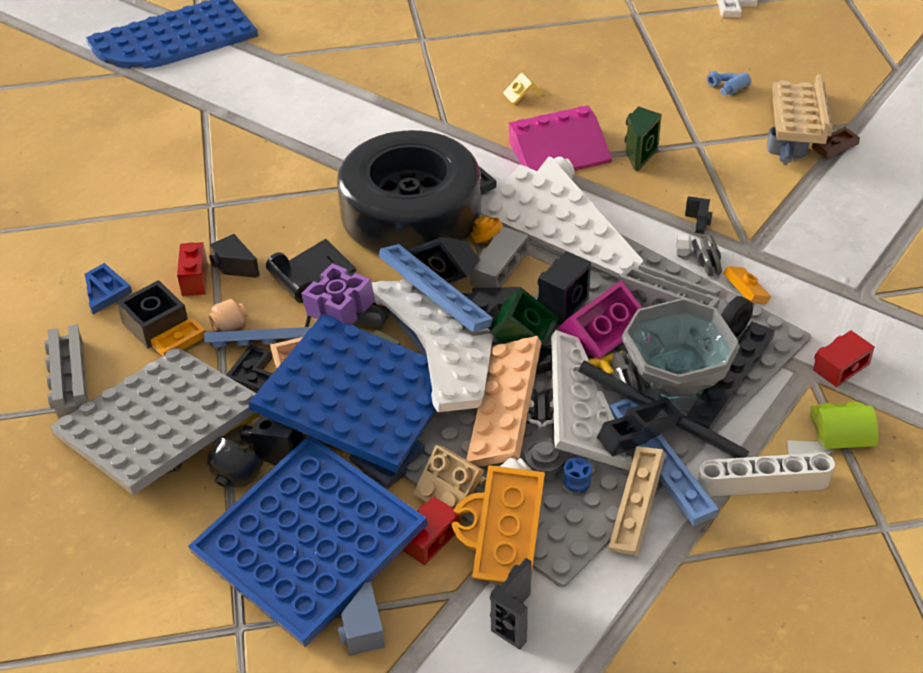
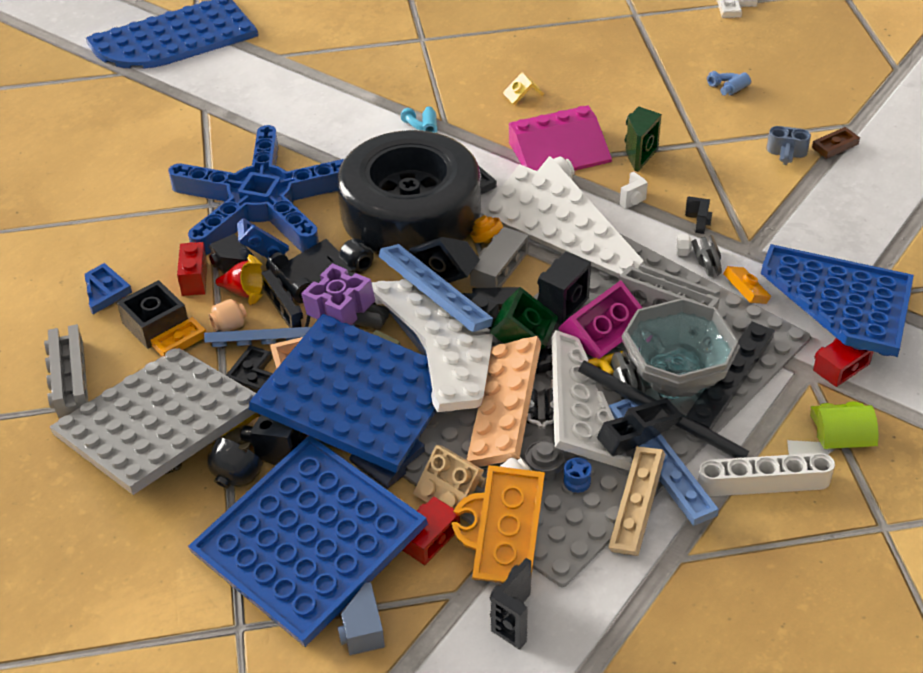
(244, 280): none -> hat
(256, 194): none -> blue beam
(259, 240): none -> blue bracket
(281, 299): none -> black plate
(357, 254): none -> black head
(428, 122): none -> medium azure plant
(634, 191): none -> white bracket
(738, 314): black tyre -> none
(801, 111): tan bracket -> none
(850, 299): none -> blue plate

